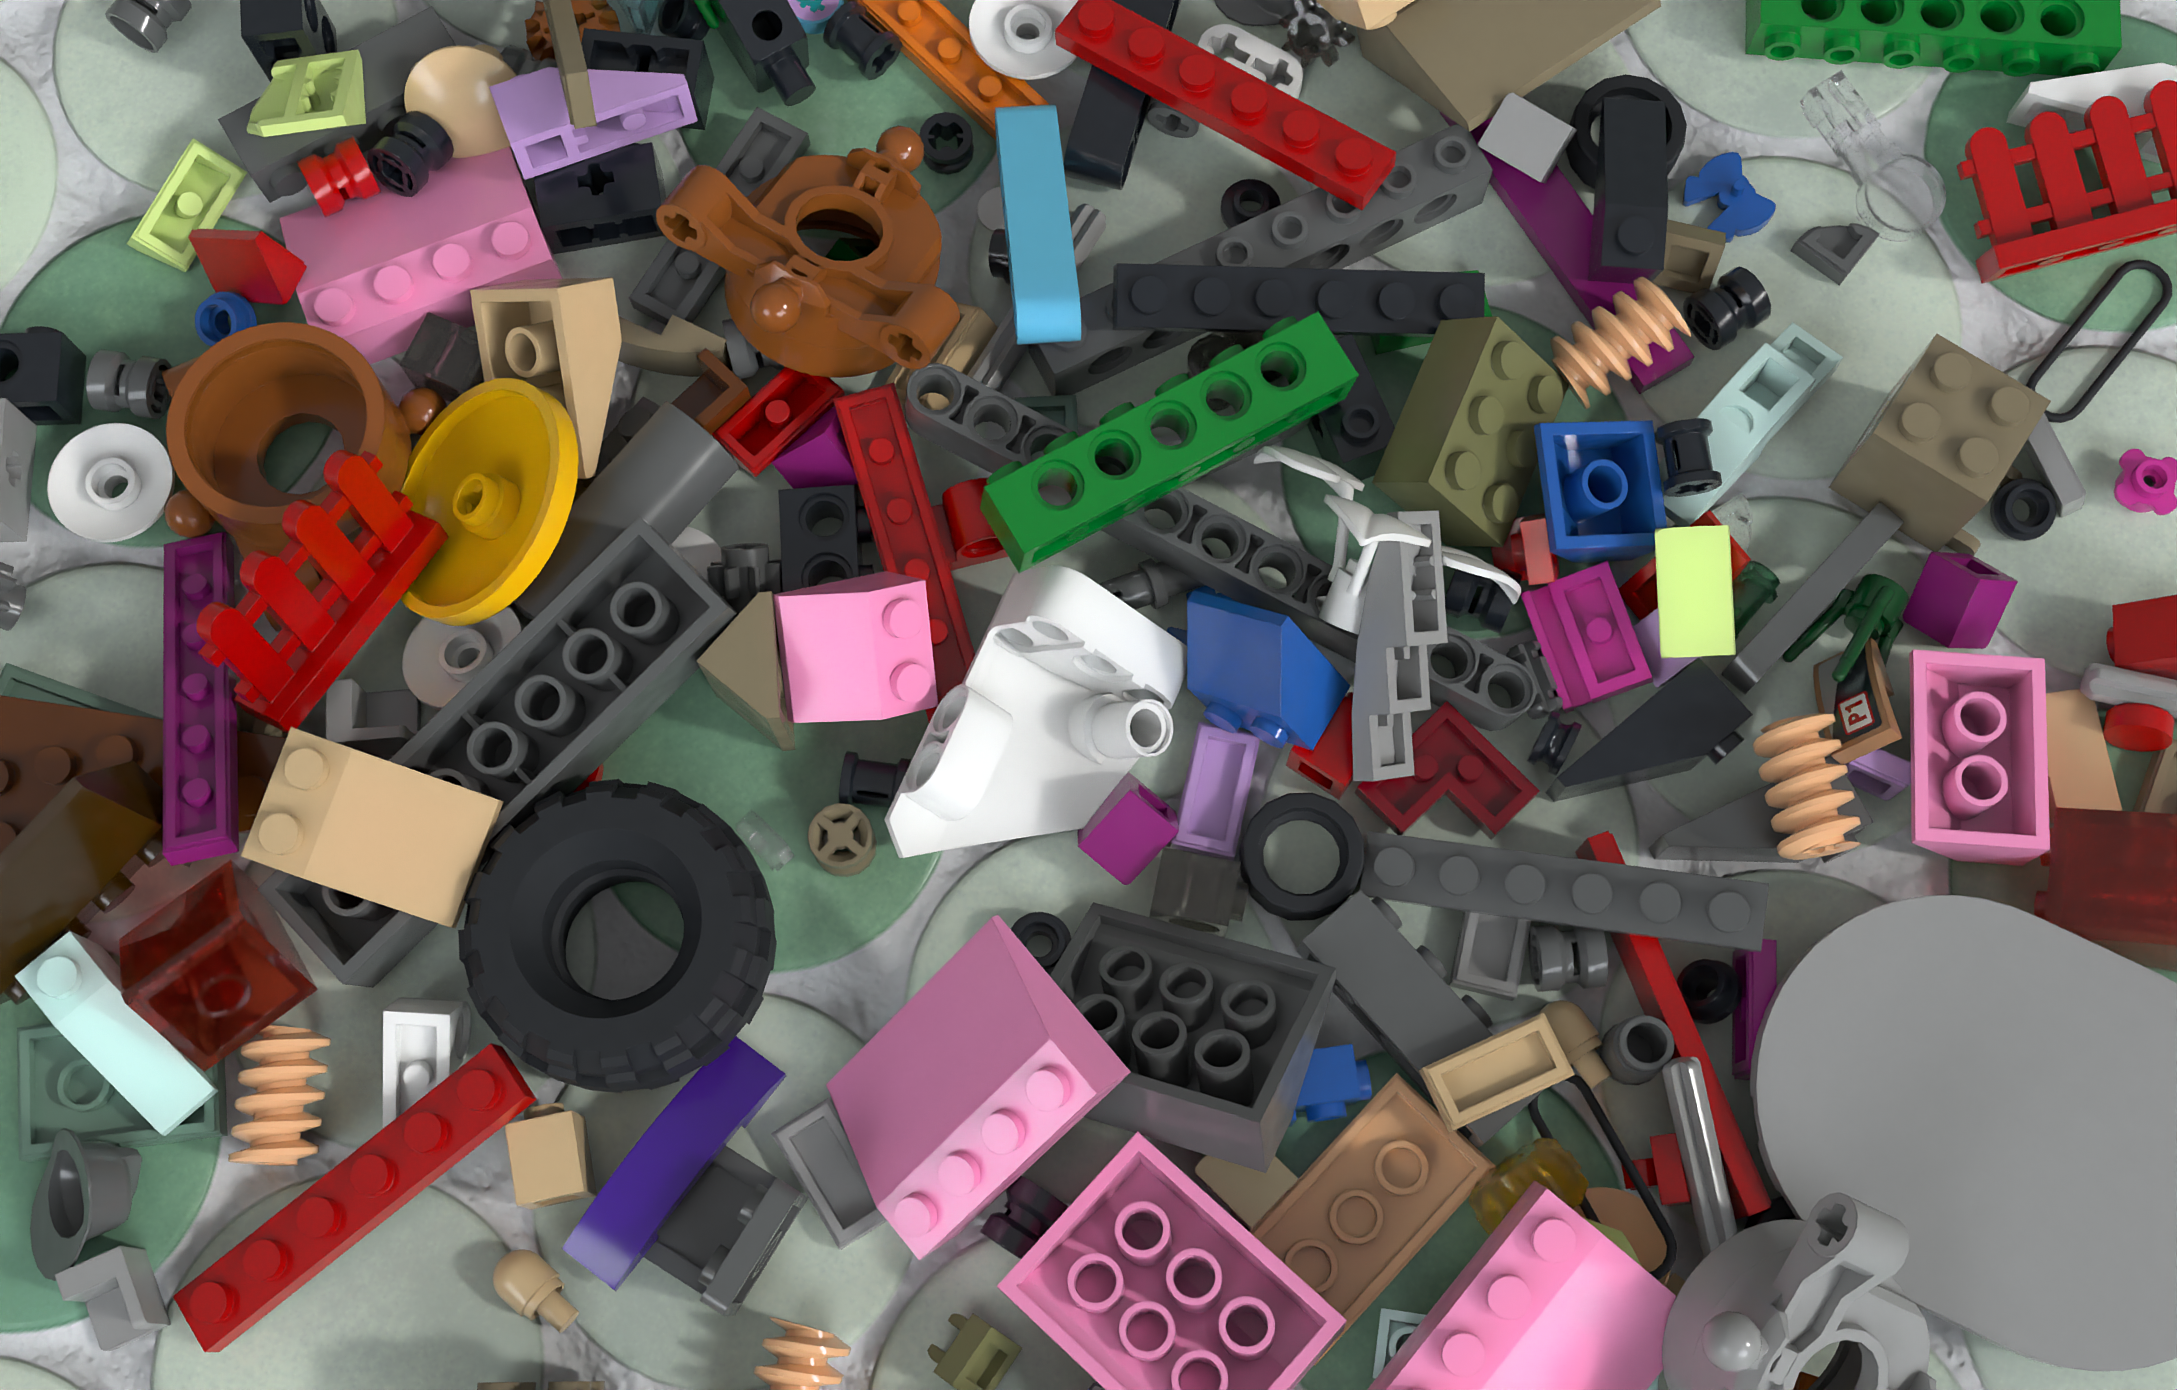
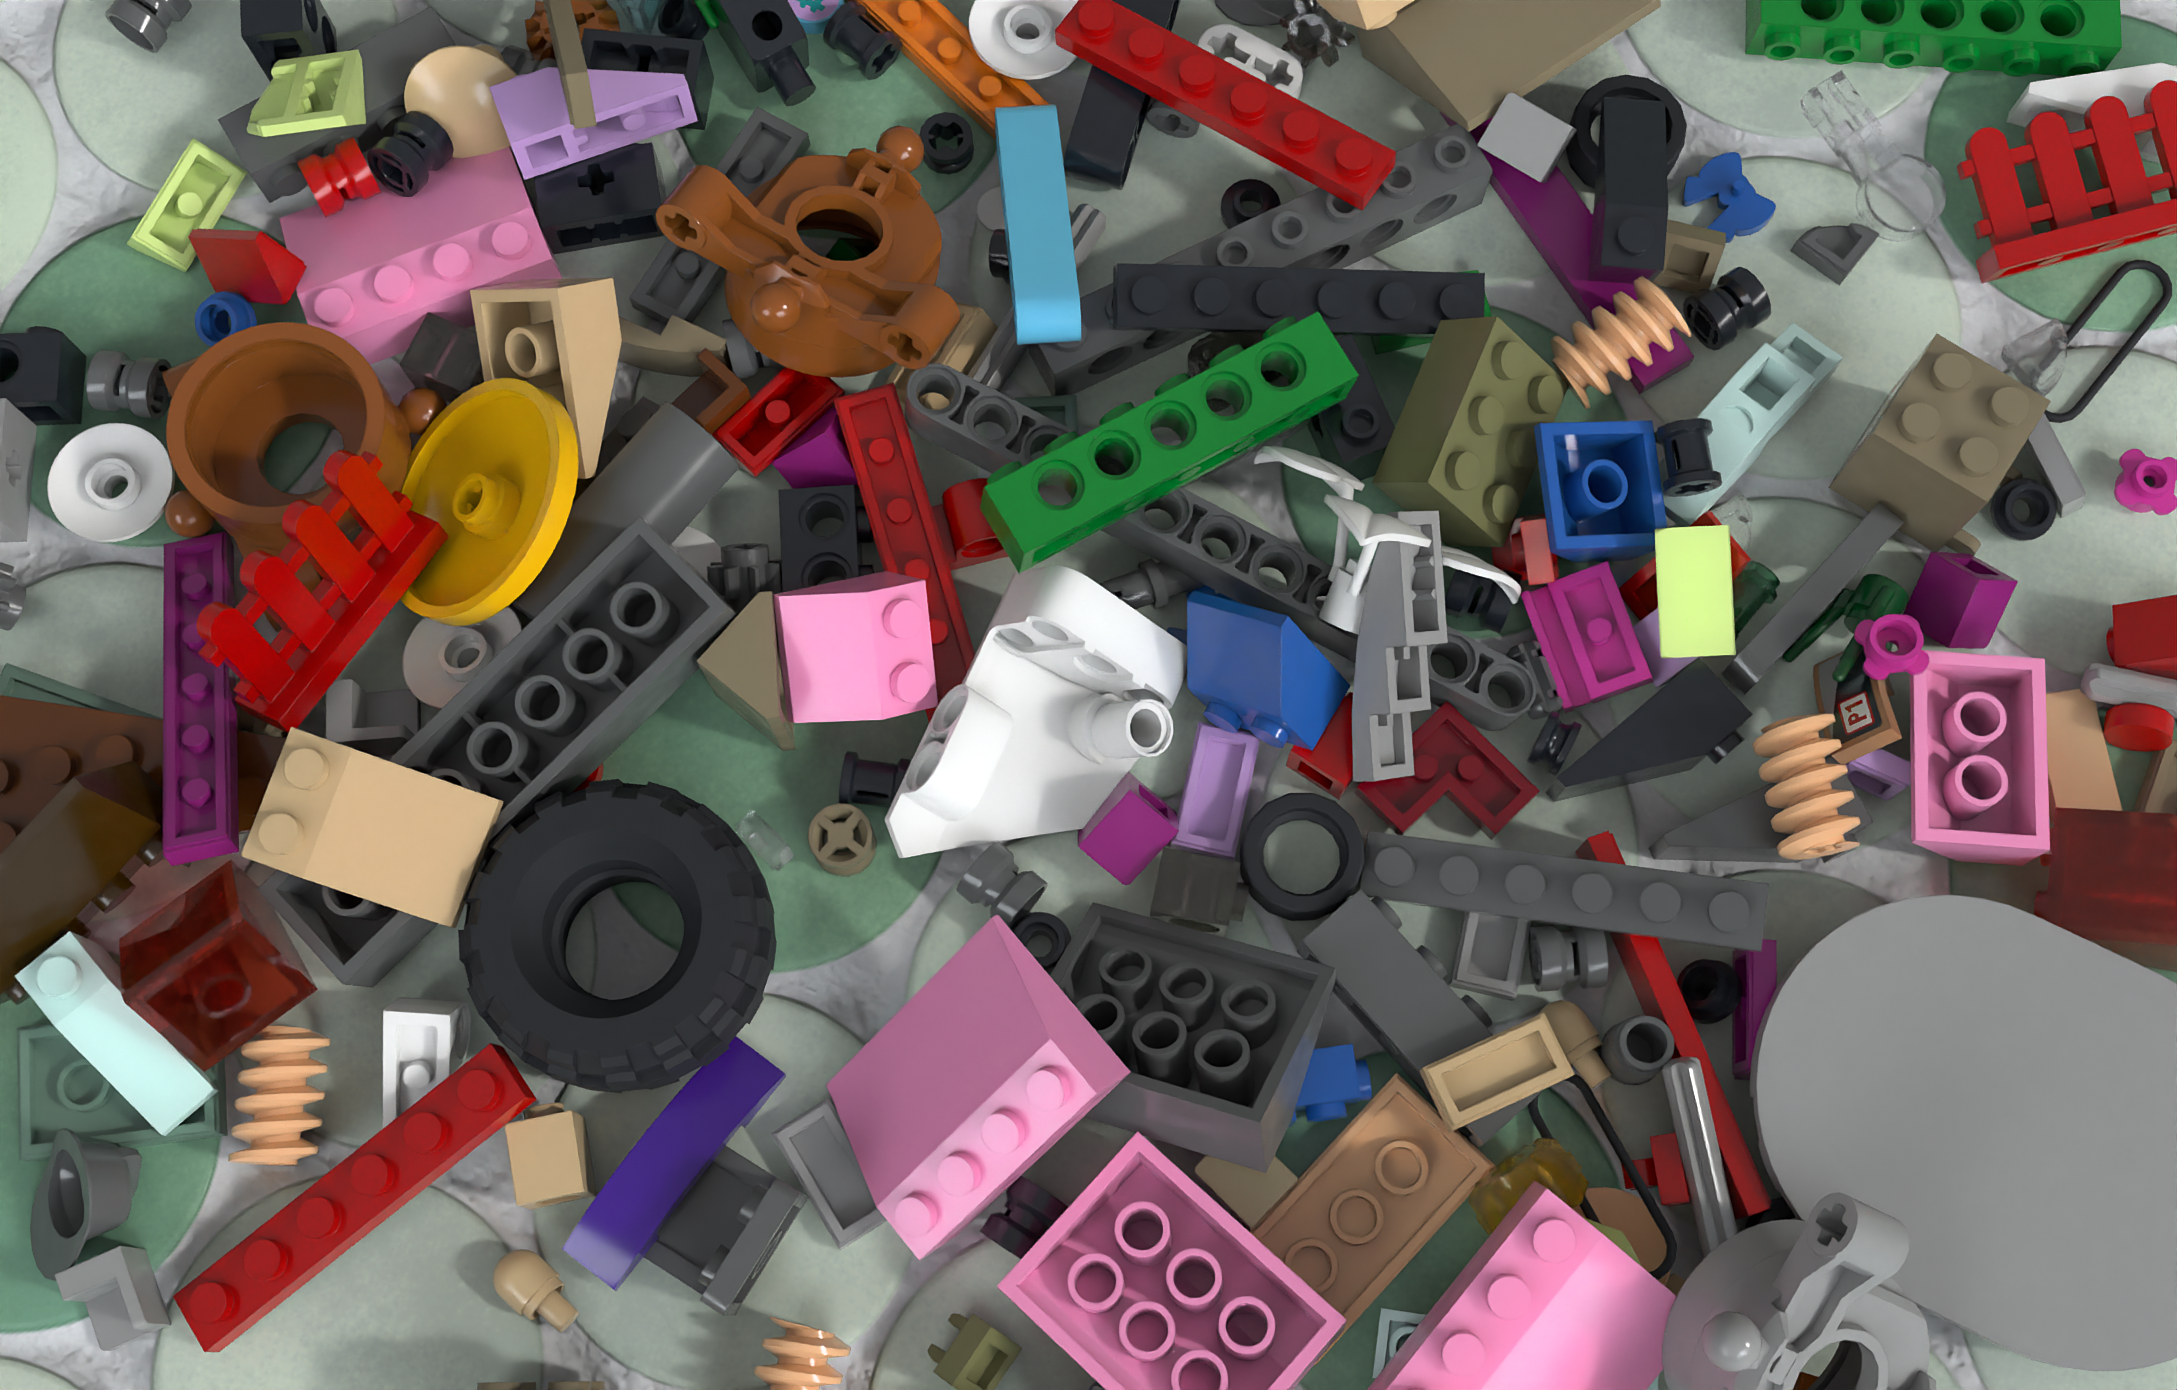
(996, 883): none -> dark grey wheel
(1895, 629): none -> dark pink plate
(2038, 357): none -> clear tile

